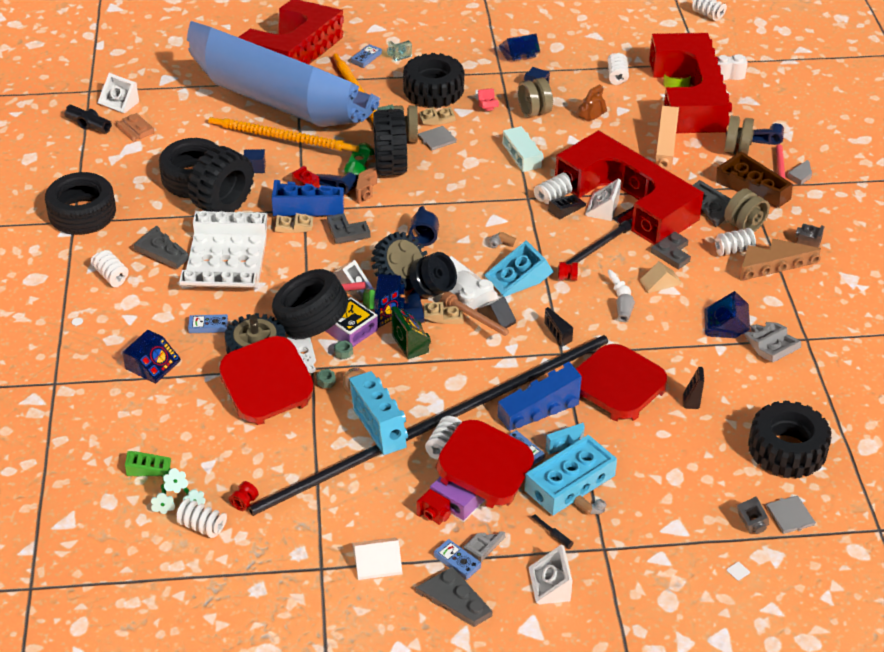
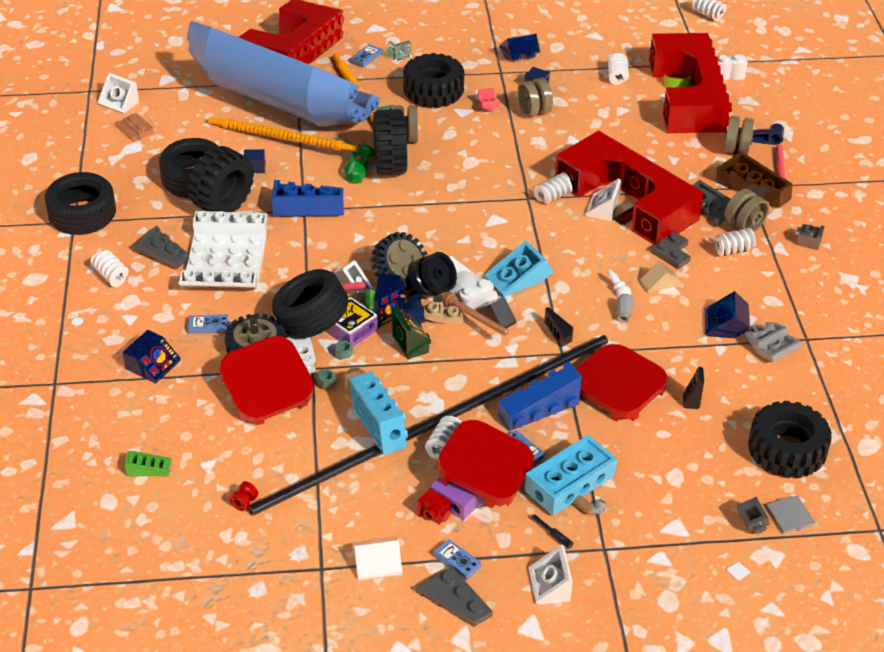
(88, 119): black piece -> none
(174, 481): light aqua plant -> none
(201, 519): white piece -> none
(299, 224): tan slope -> none
(304, 176): red brick -> none
(345, 232): dark grey plate -> none
(347, 181): dark blue piece -> none
(364, 185): nougat slope -> none
(425, 225): dark blue piece -> none
(437, 138): light grey piece -> none
(443, 116): tan slope -> none
(482, 545): light grey tile -> none
(500, 238): arm -> none
(522, 149): light aqua brick -> none
(564, 438): medium azure slope -> none
(565, 206): black slope -> none
(568, 271): red wheel -> none
(593, 105): dark orange piece -> none
(622, 228): black bar -> none
(667, 137): light nougat slope -> none
(779, 258): medium nougat slope -> none
(801, 173): light grey tile -> none

